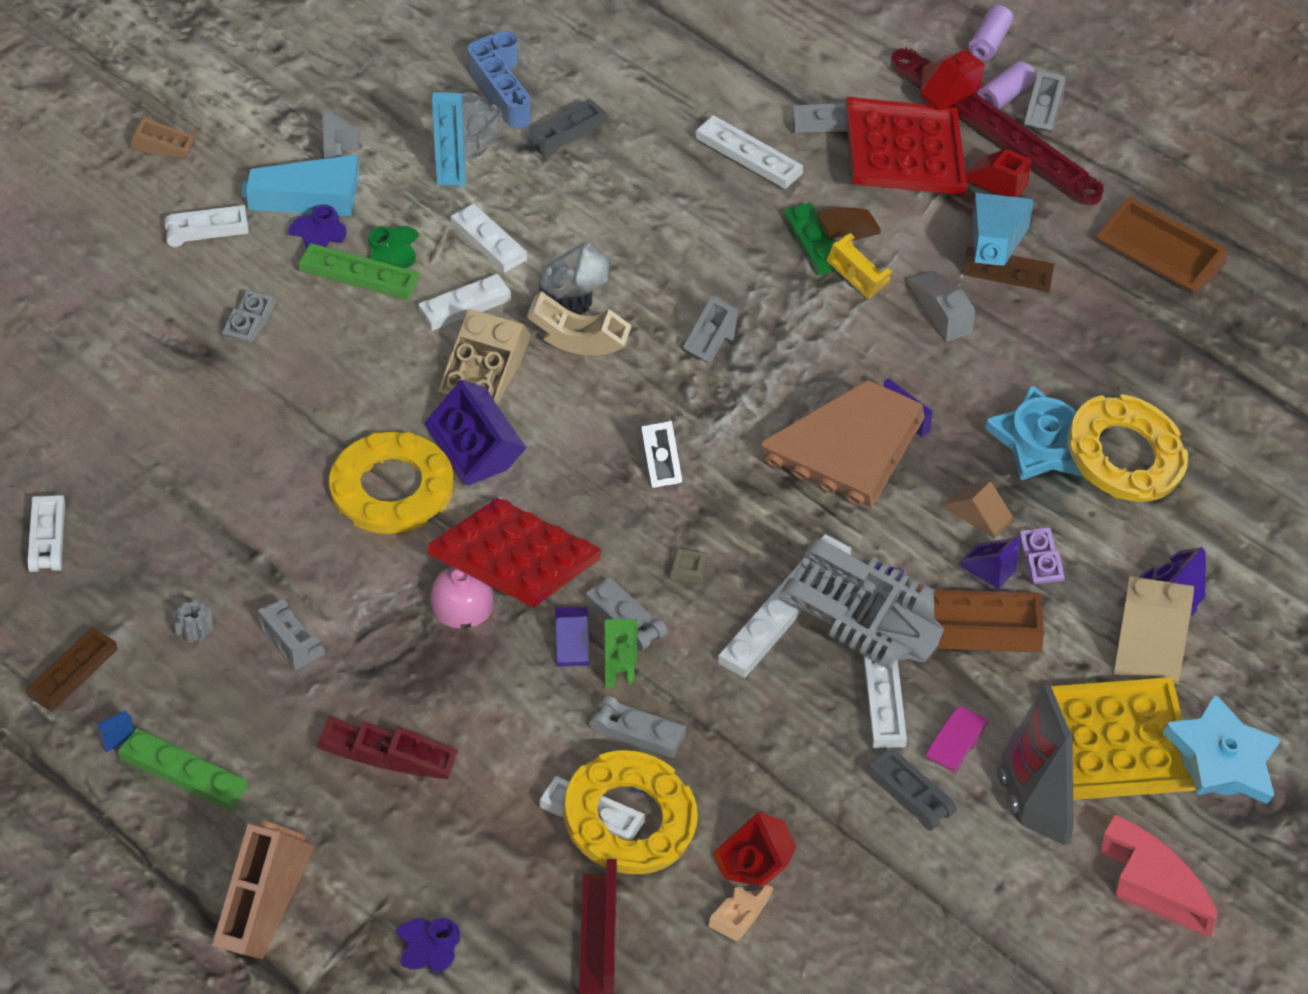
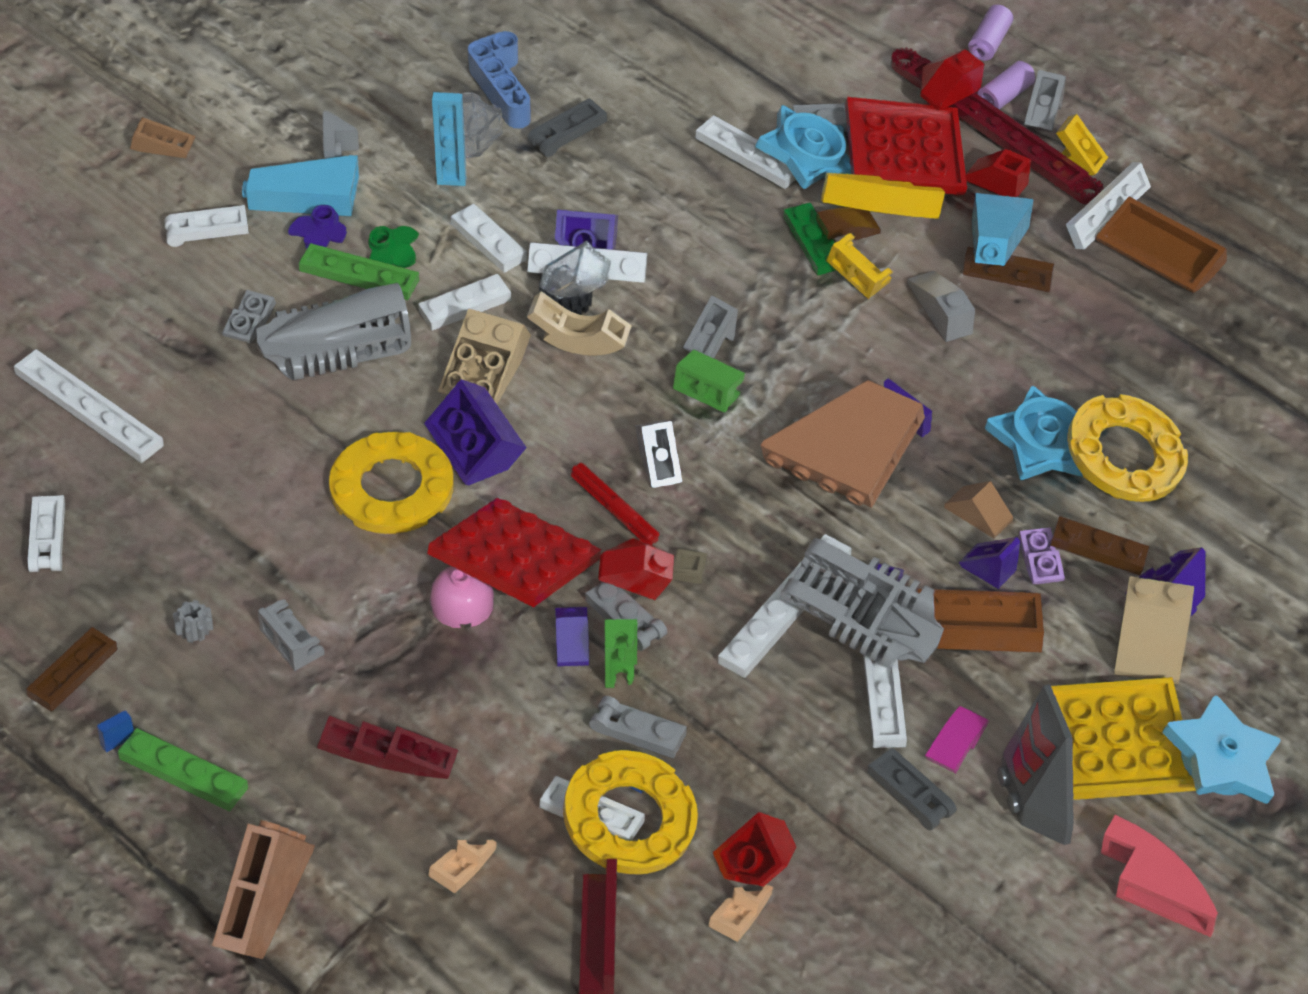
(89, 406): none -> white plate
(337, 333): none -> light grey connector
(424, 945): dark purple plate -> none
(461, 864): none -> light nougat slope
(595, 228): none -> dark purple slope
(614, 504): none -> red axle
(624, 264): none -> white plate
(637, 568): none -> red slope
(708, 380): none -> bright green hinge
(807, 146): none -> medium azure plate
(882, 196): none -> yellow slope
(1081, 145): none -> yellow slope
(1094, 216): none -> white plate
(1099, 545): none -> reddish brown plate

